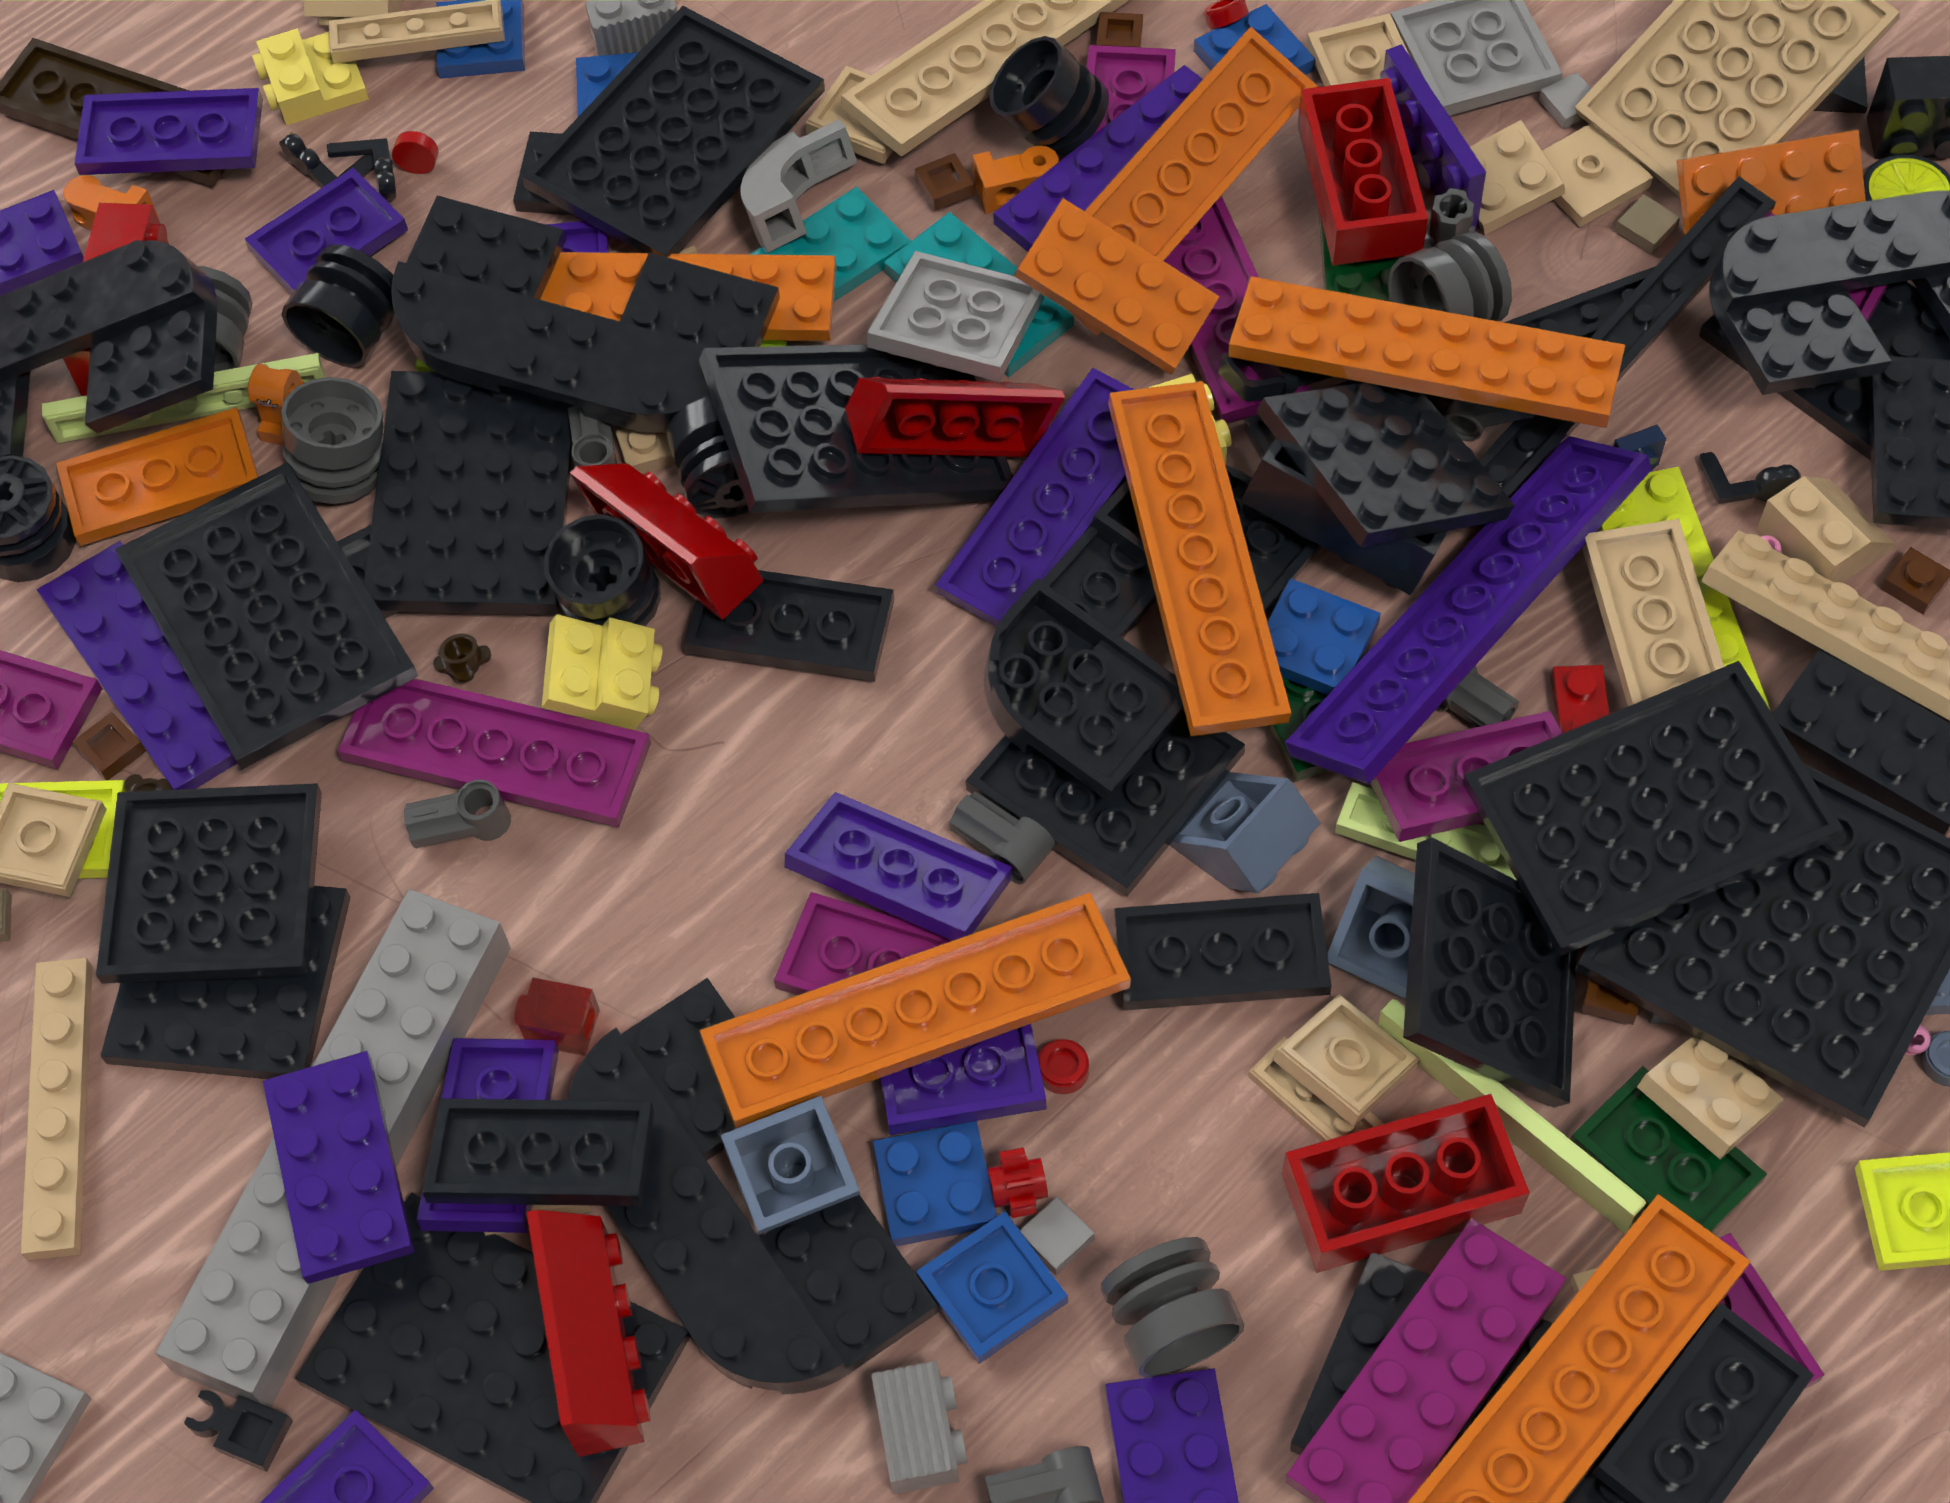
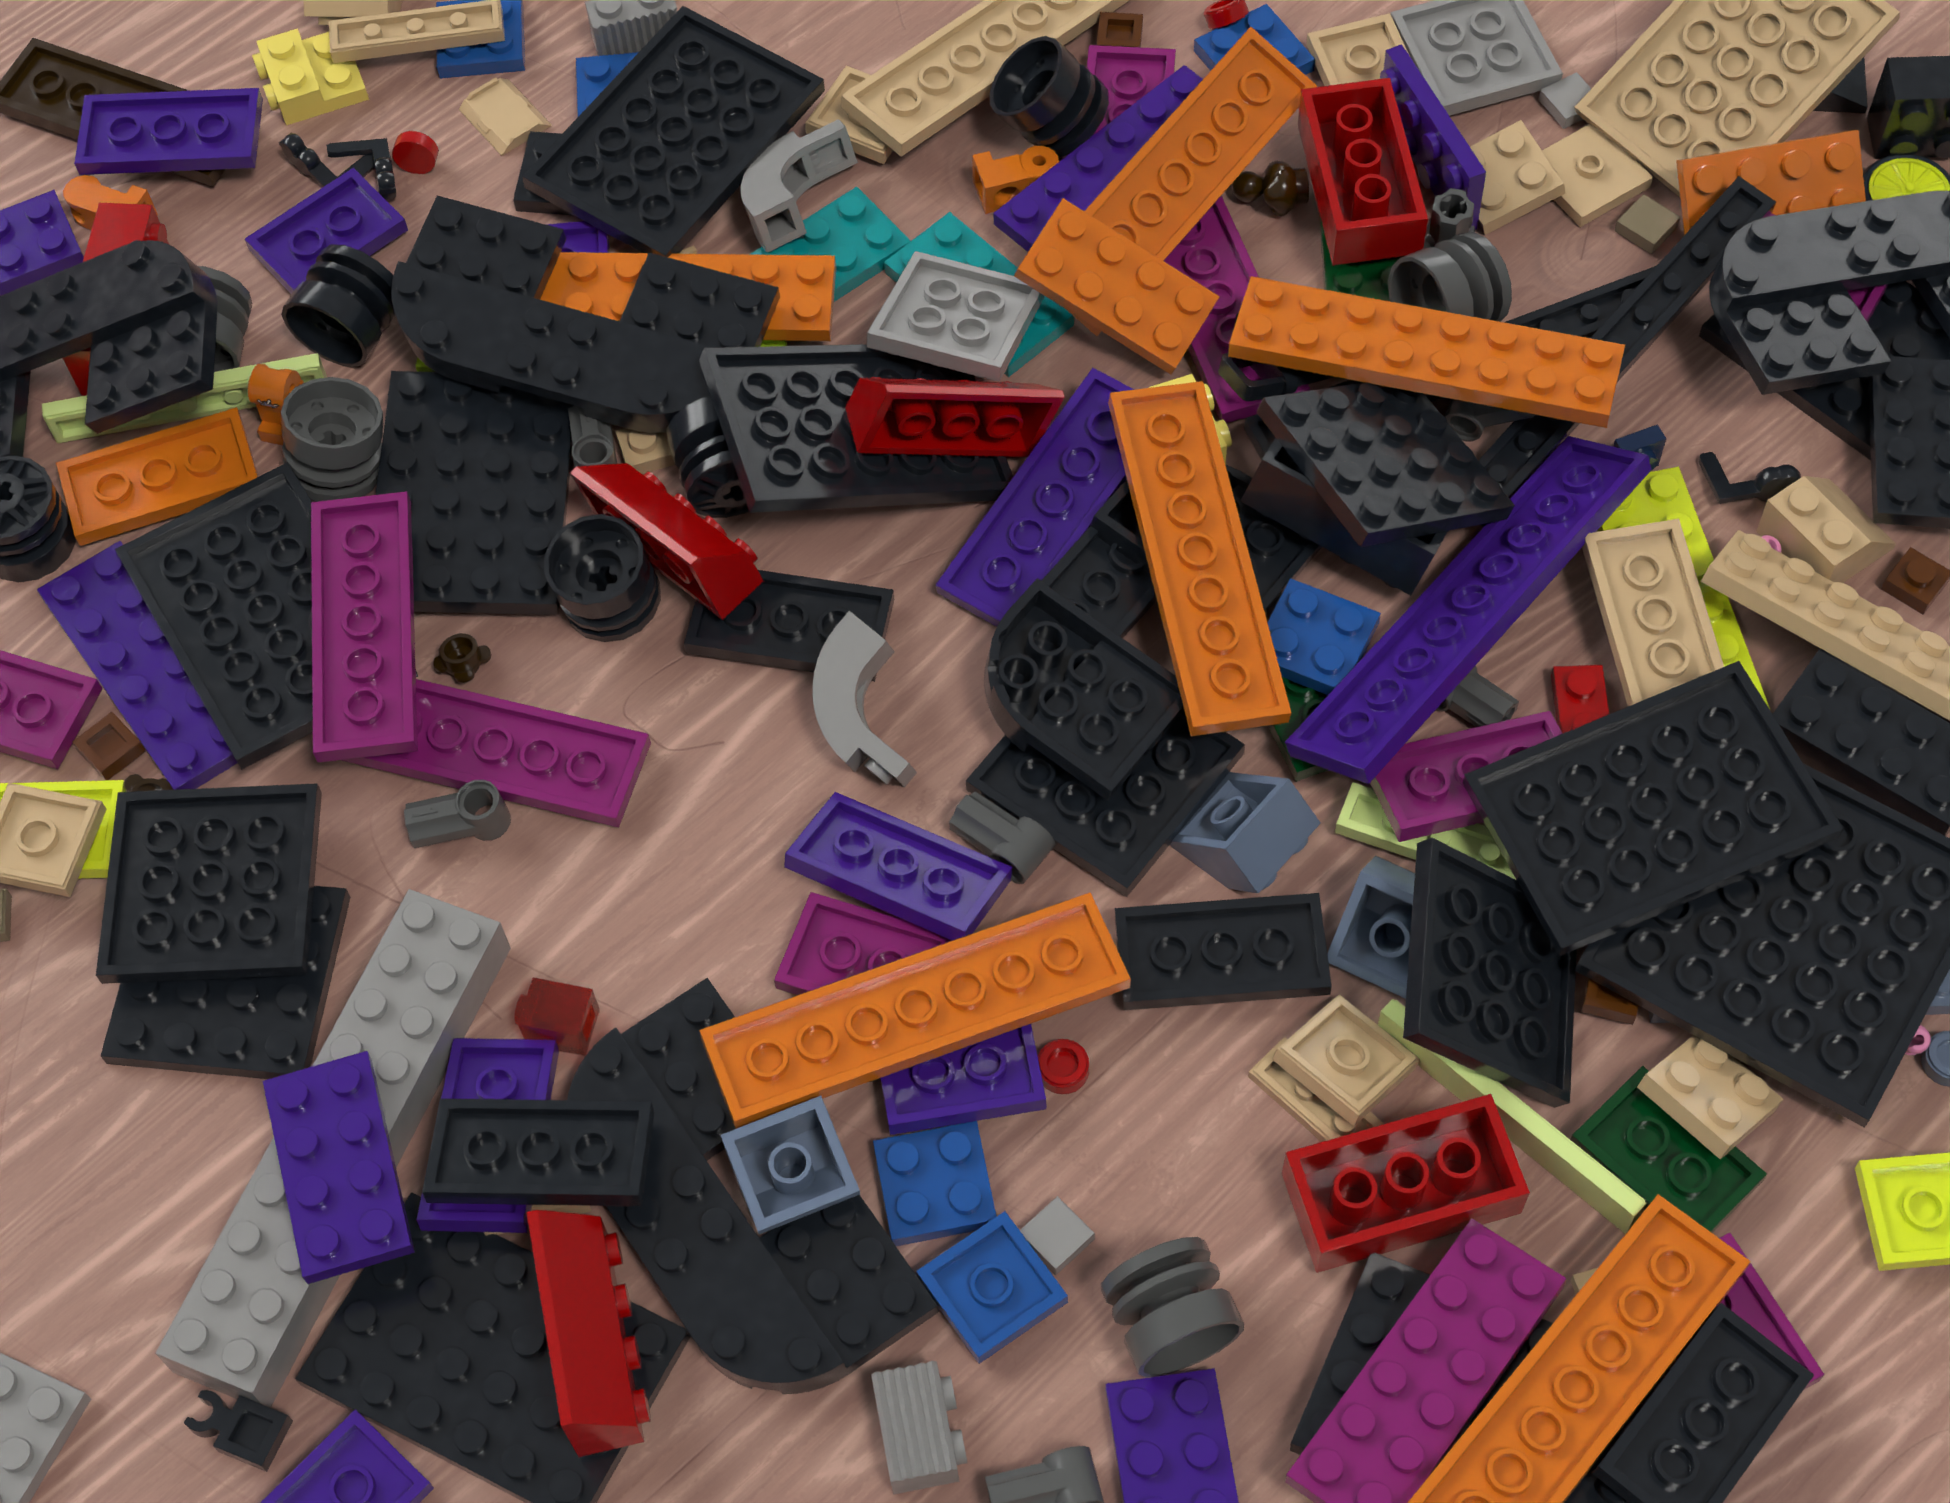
(57, 1110): tan plate -> none
(363, 627): none -> magenta plate
(502, 114): none -> tan piece
(601, 671): light yellow plate -> none
(839, 689): none -> light grey arch
(944, 181): reddish brown plate -> none
(1018, 1182): red gear -> none
(1280, 184): none -> dark brown animal

